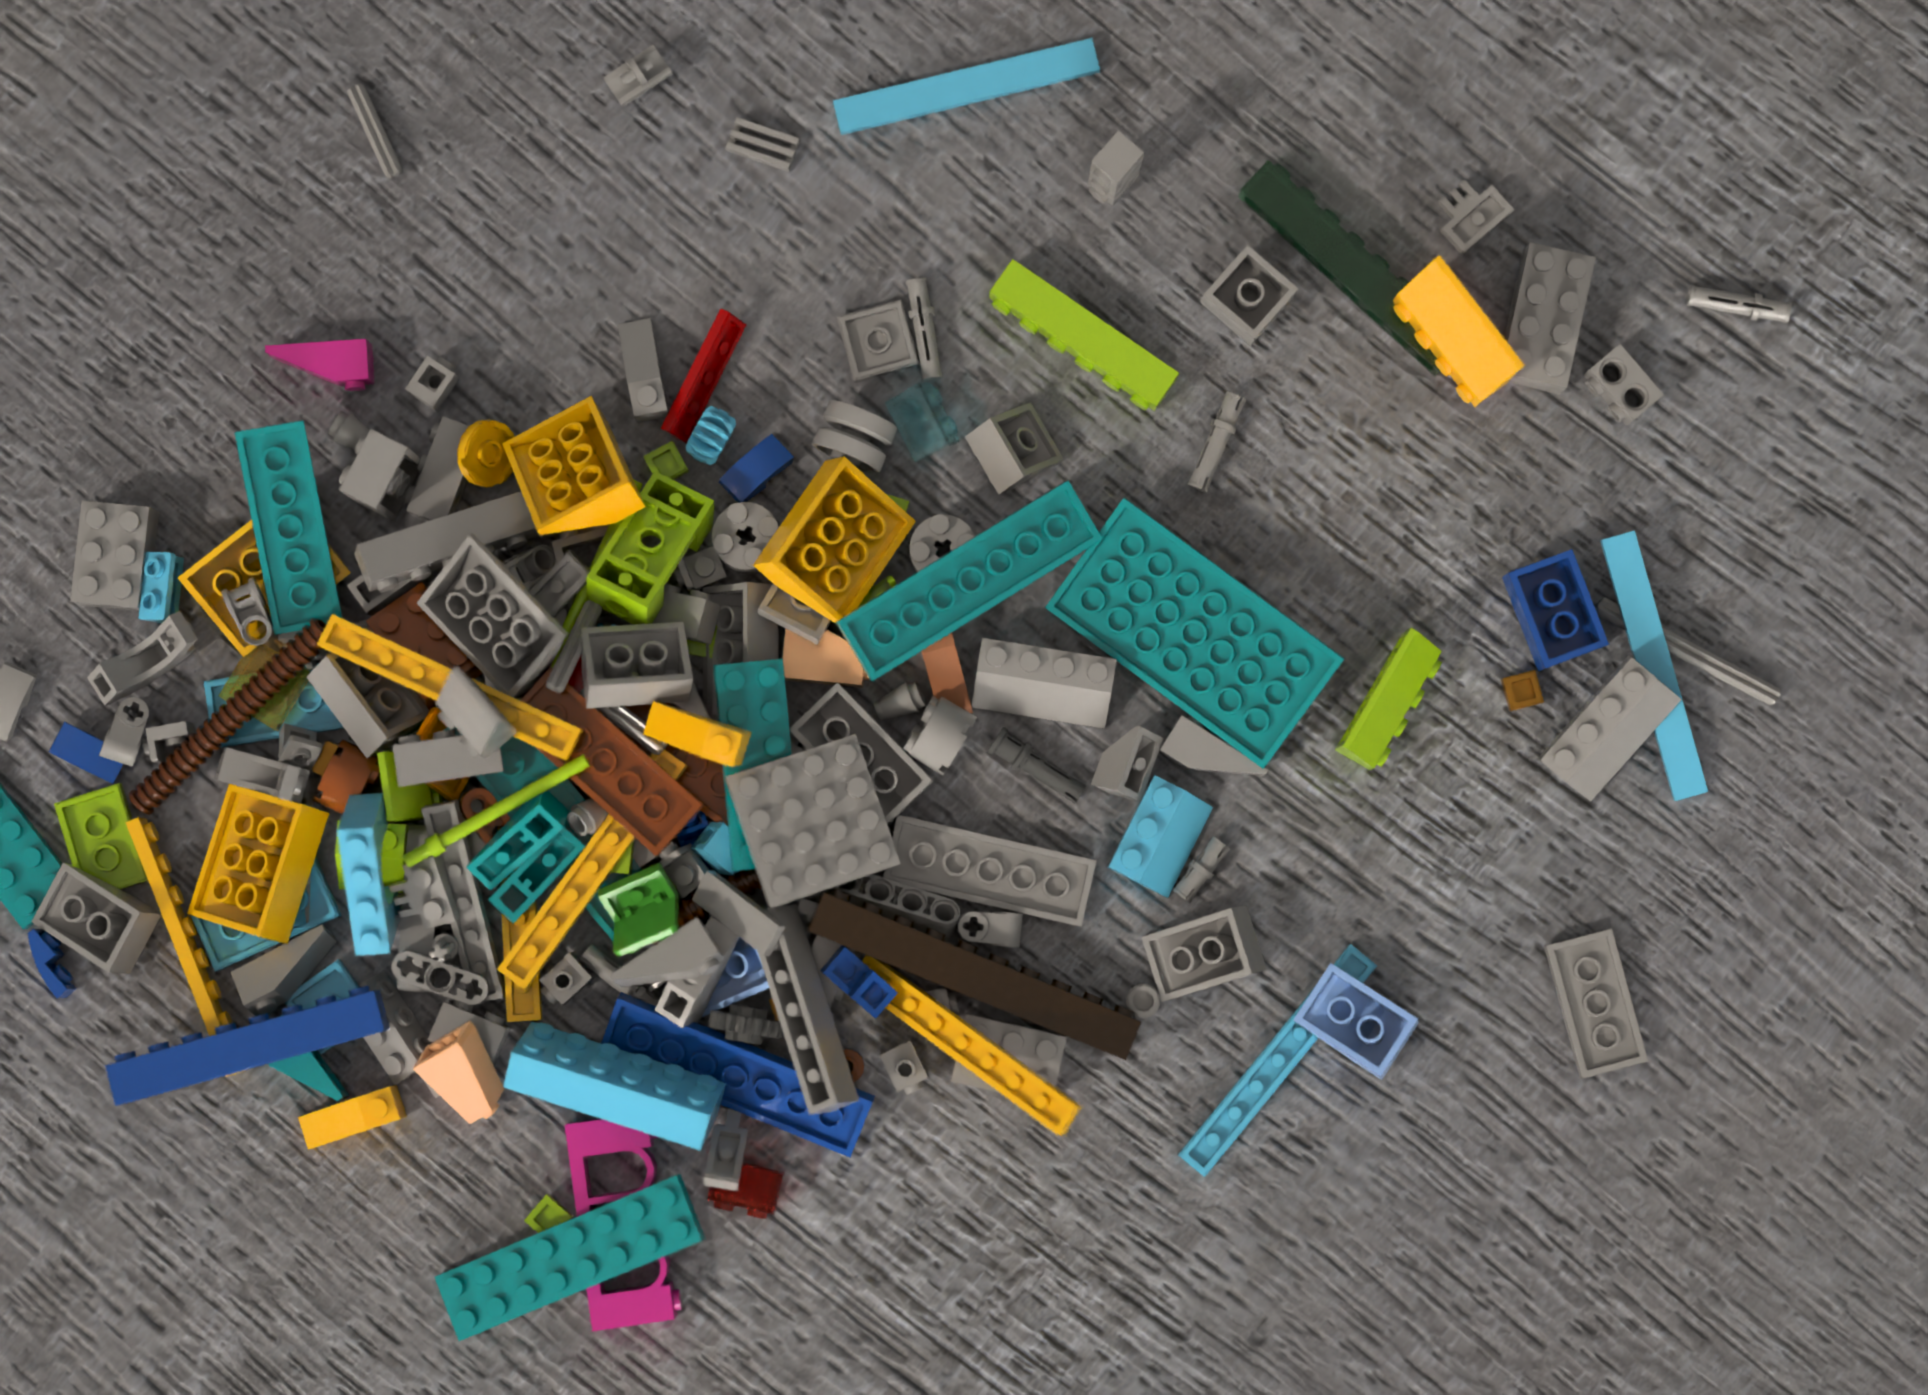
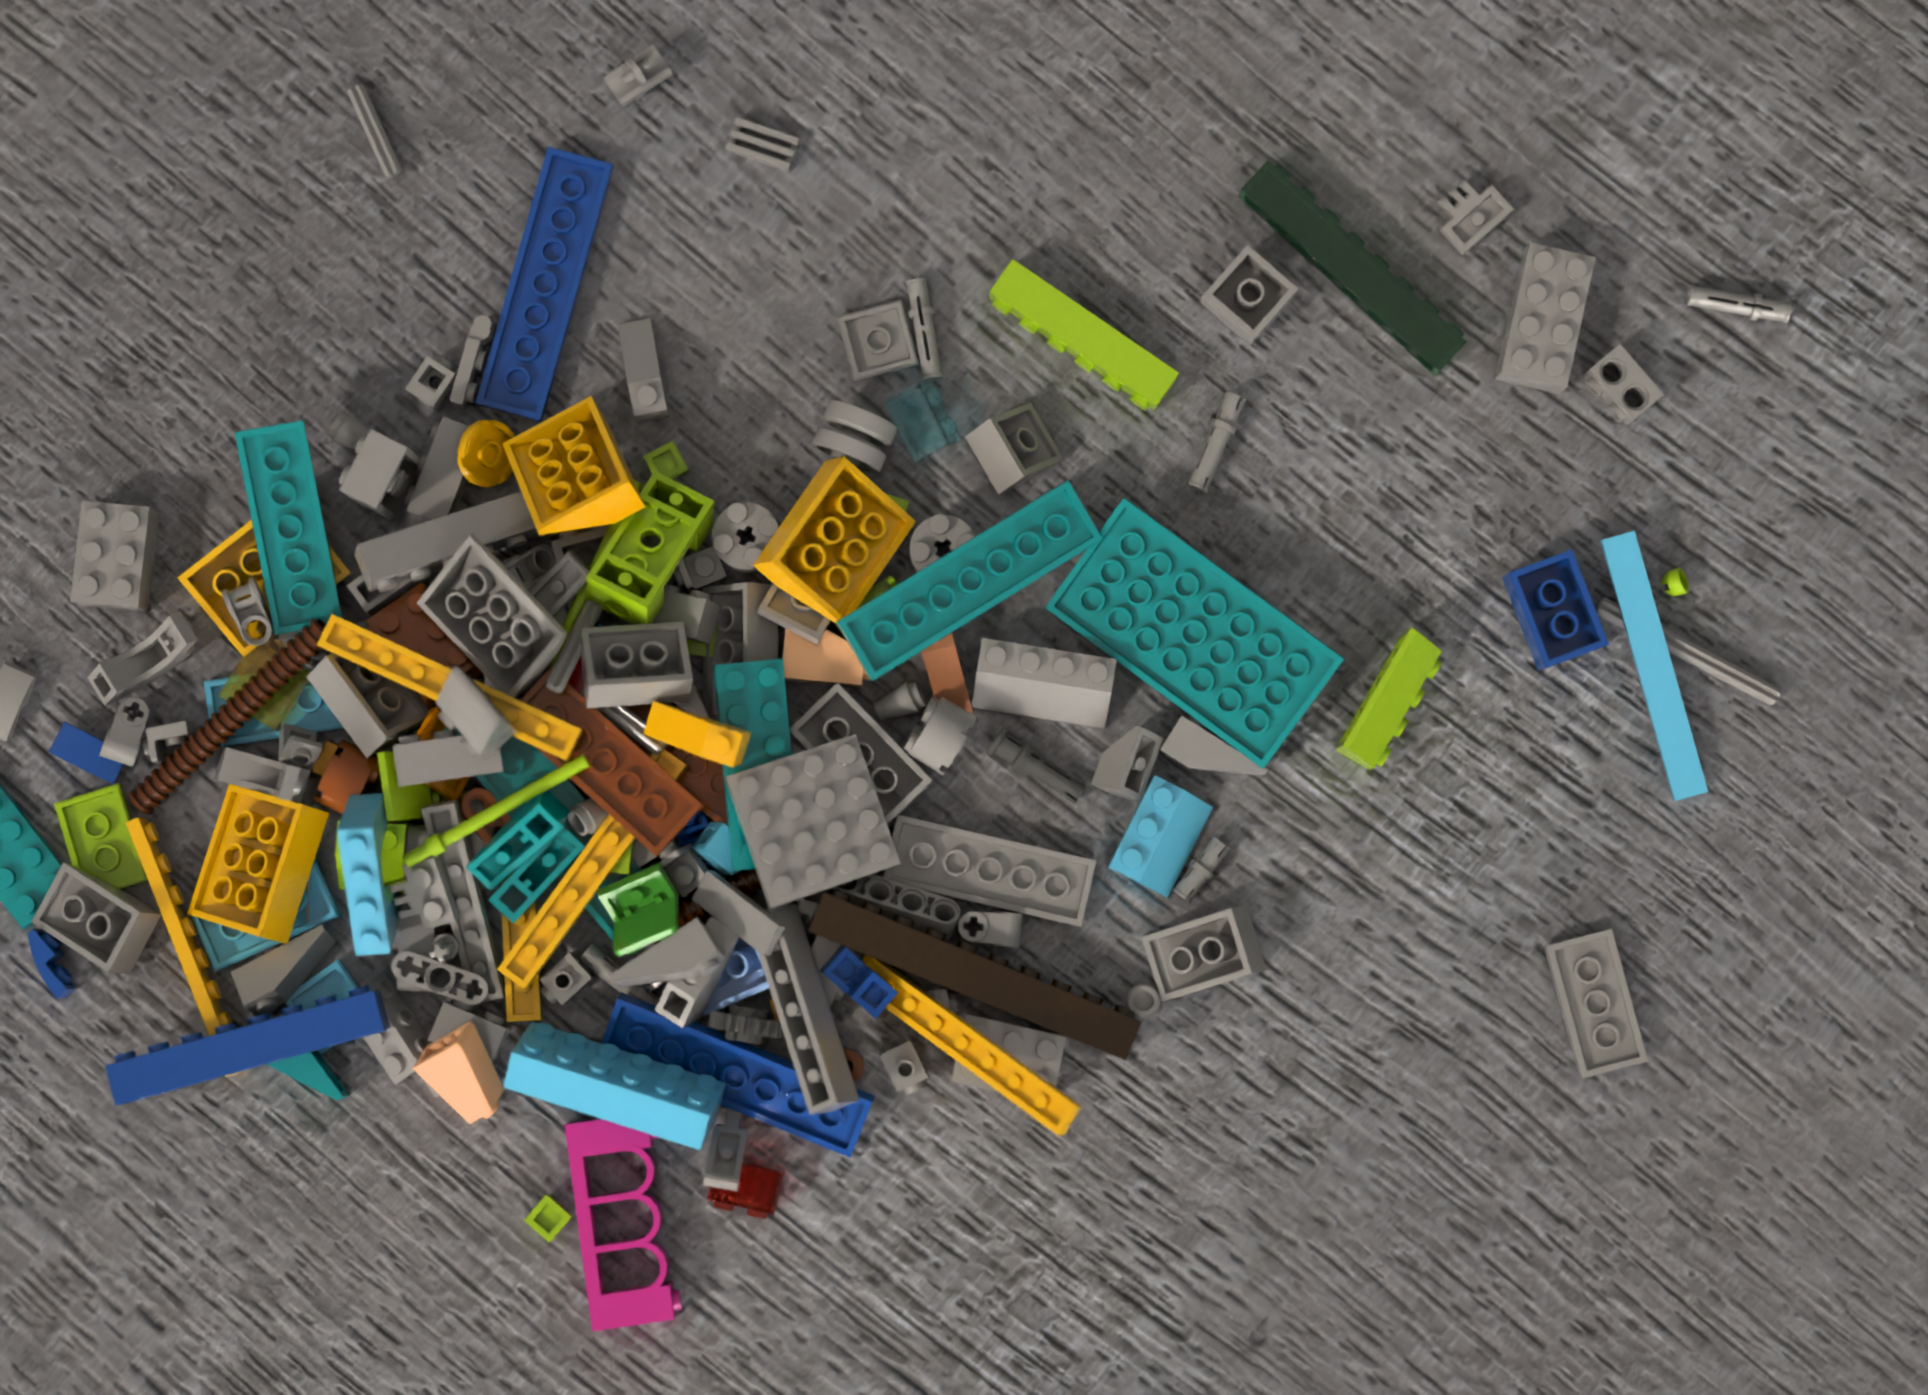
(160, 586): medium azure bracket -> none
(339, 362): dark pink slope -> none
(352, 1116): yellow slope -> none
(472, 360): none -> light grey hinge
(544, 284): none -> blue plate
(570, 1257): teal plate -> none
(703, 376): red tile -> none
(710, 435): medium azure gear -> none
(755, 468): blue slope -> none
(966, 86): medium azure tile -> none
(1114, 169): light grey brick -> none
(1261, 1079): medium azure tile -> none
(1356, 1021): light blue slope -> none
(1457, 332): yellow slope -> none
(1522, 690): pearl gold tile -> none
(1609, 728): light grey slope -> none
(1676, 582): none -> lime hinge

